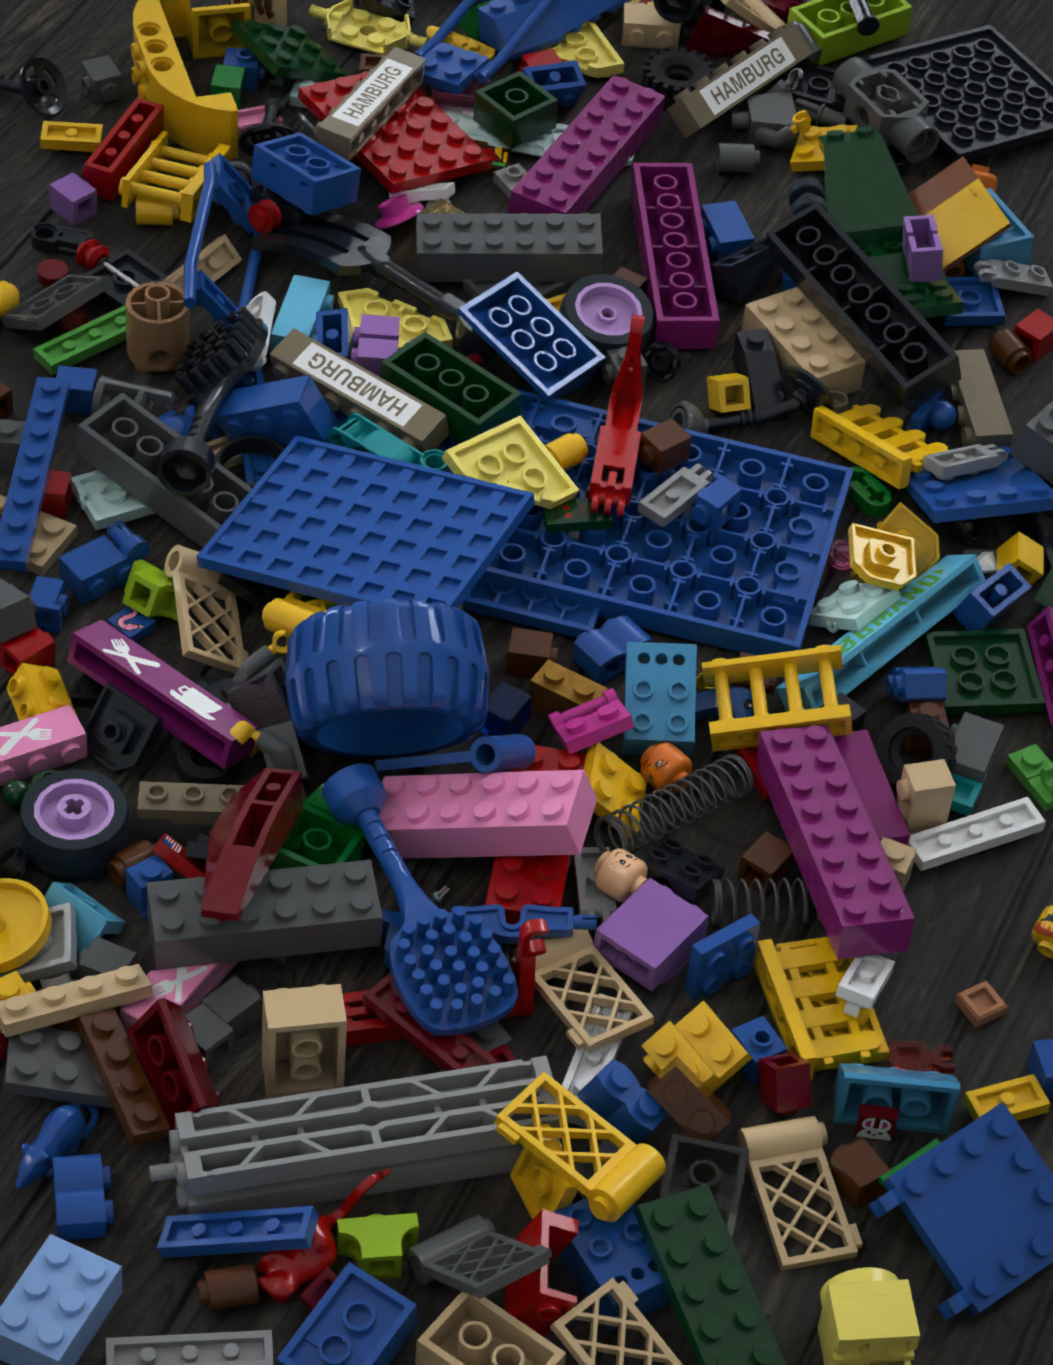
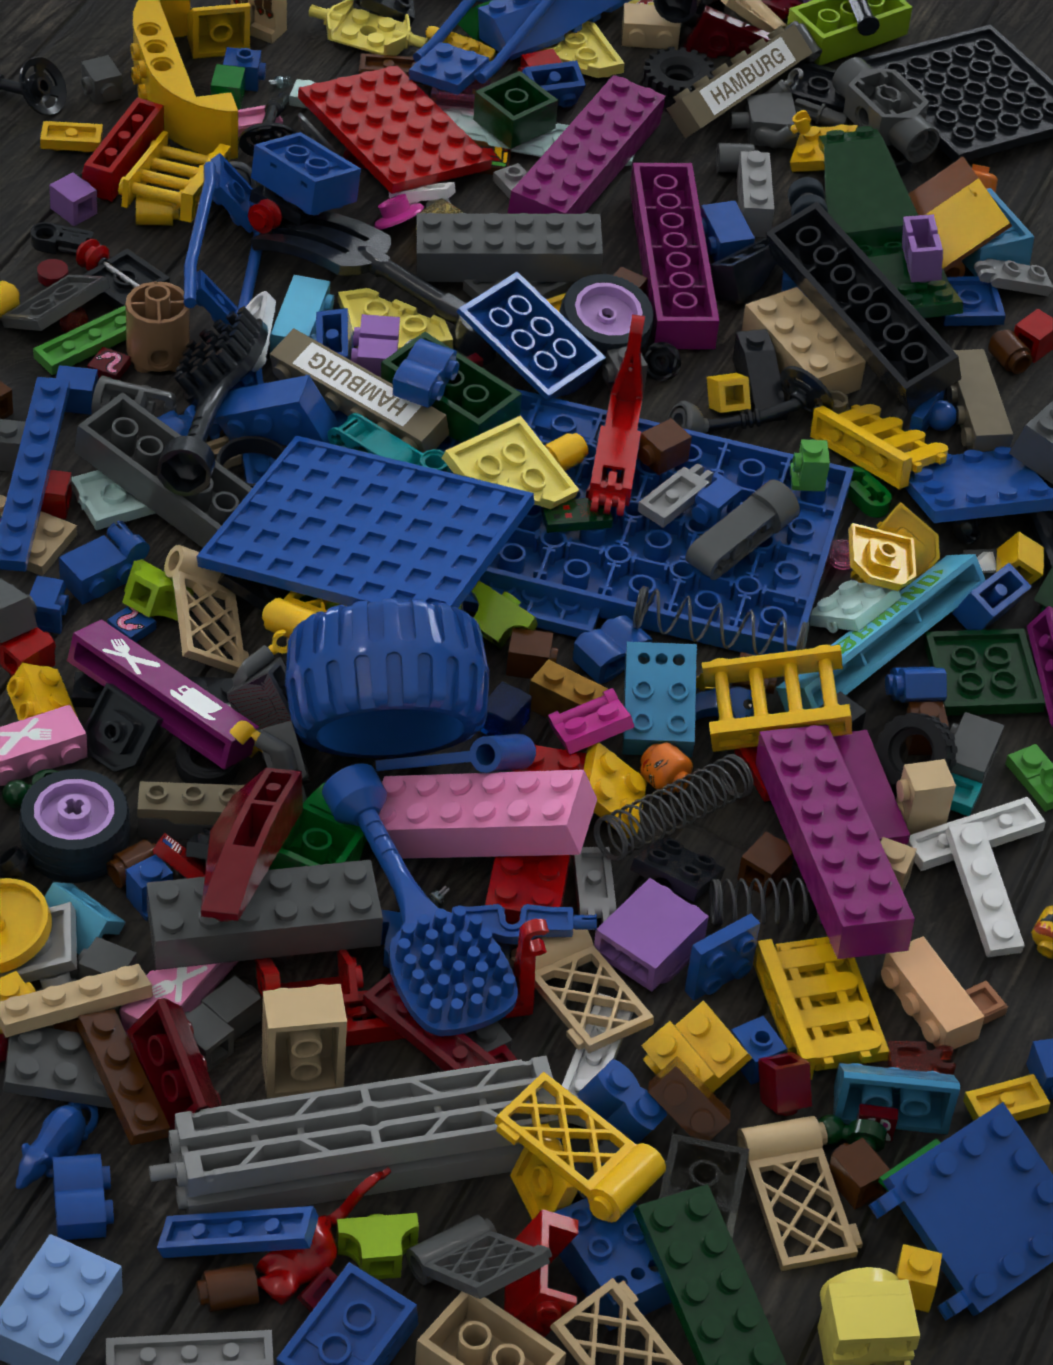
(110, 363): none -> dark red tile
(213, 261): tan plate -> none
(286, 51): dark green plate -> none
(349, 977): none -> red panel
(371, 103): dark tan brick -> none
(425, 373): none -> blue brick
(499, 614): none -> lime brick
(619, 874): light nougat head -> none
(642, 607): none -> dark grey piece
(743, 529): none -> dark grey beam
(756, 191): none -> light grey brick
(810, 466): none -> bright green brick
(864, 982): white plate -> none
(871, 1131): none -> dark green plate
(922, 1271): none -> yellow brick
(932, 995): none -> light nougat brick
(964, 460): light grey hinge -> none
(984, 889): none -> white plate

